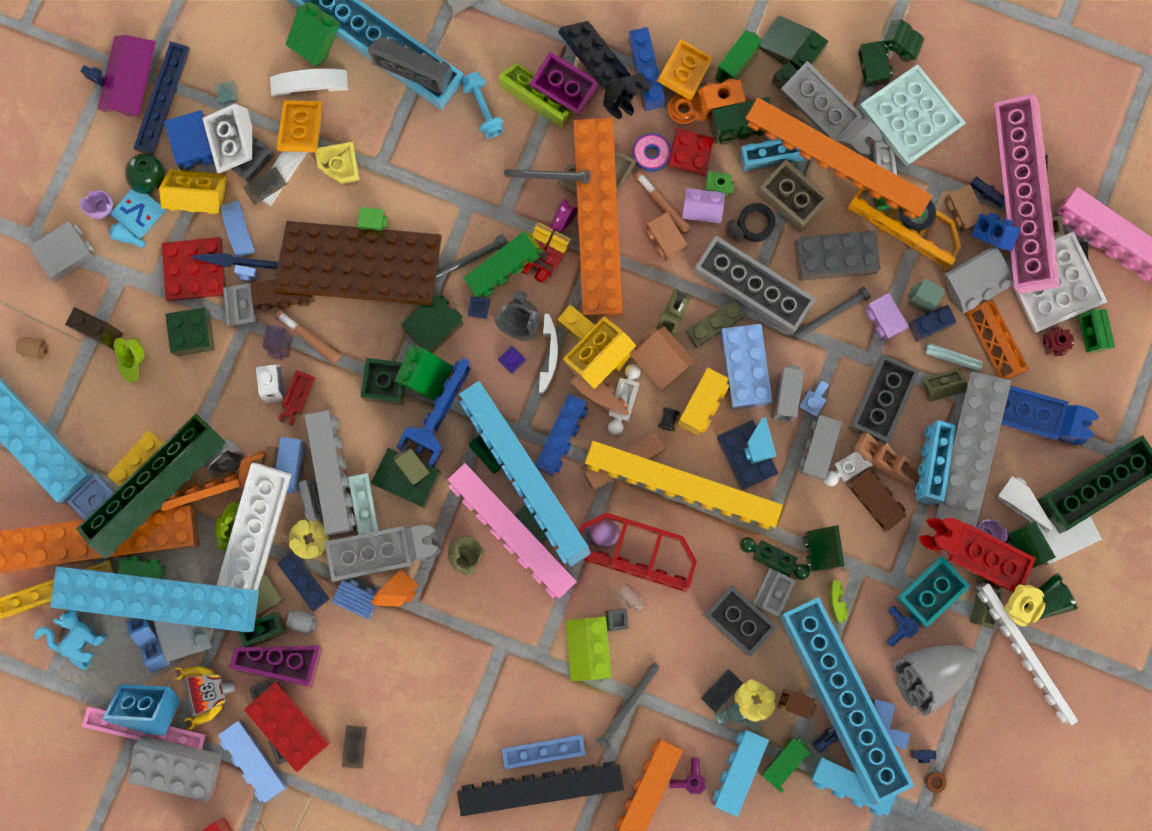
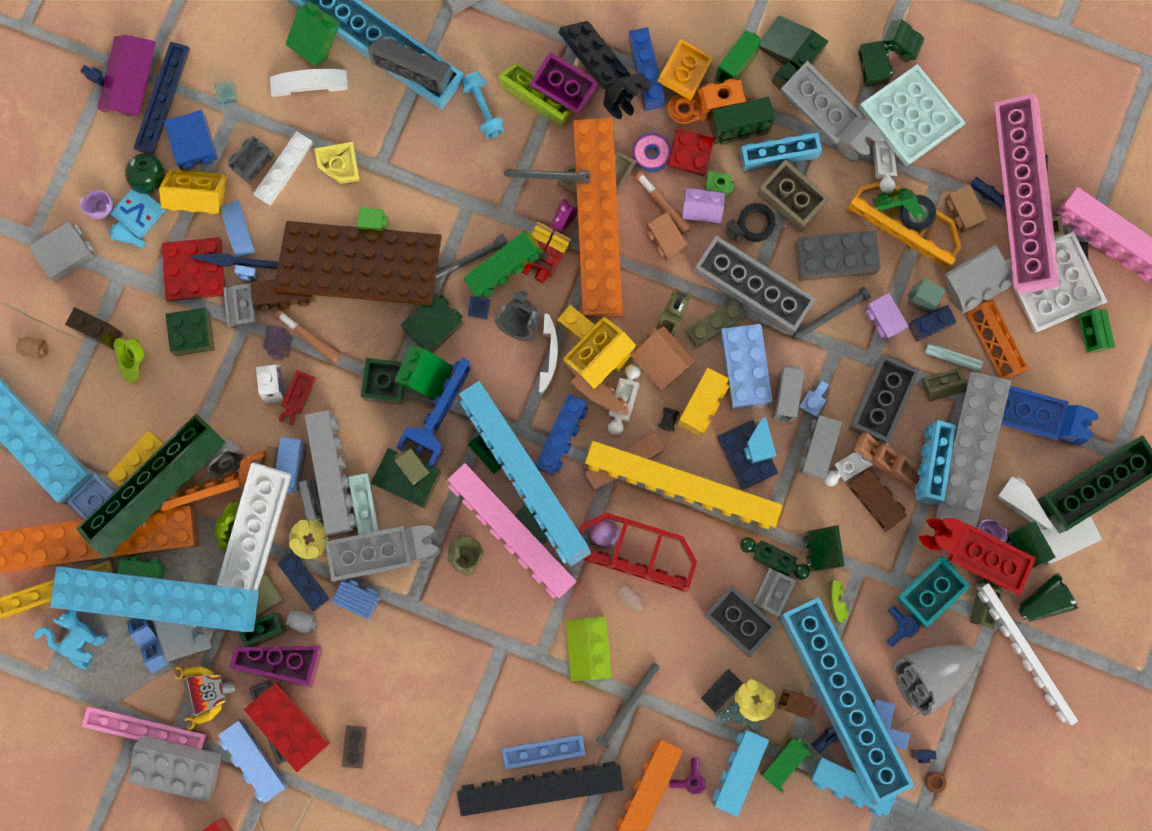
(143, 708): dark azure slope -> none
(229, 136): white slope -> none
(265, 185): clear smoke plate -> none
(300, 126): light orange plate -> none
(396, 591): orange slope -> none
(511, 359): dark purple plate -> none
(617, 619): dark grey plate -> none
(838, 158): orange brick -> none
(996, 231): blue brick -> none
(1017, 601): light yellow plate -> none
(1053, 345): dark red brick -> none

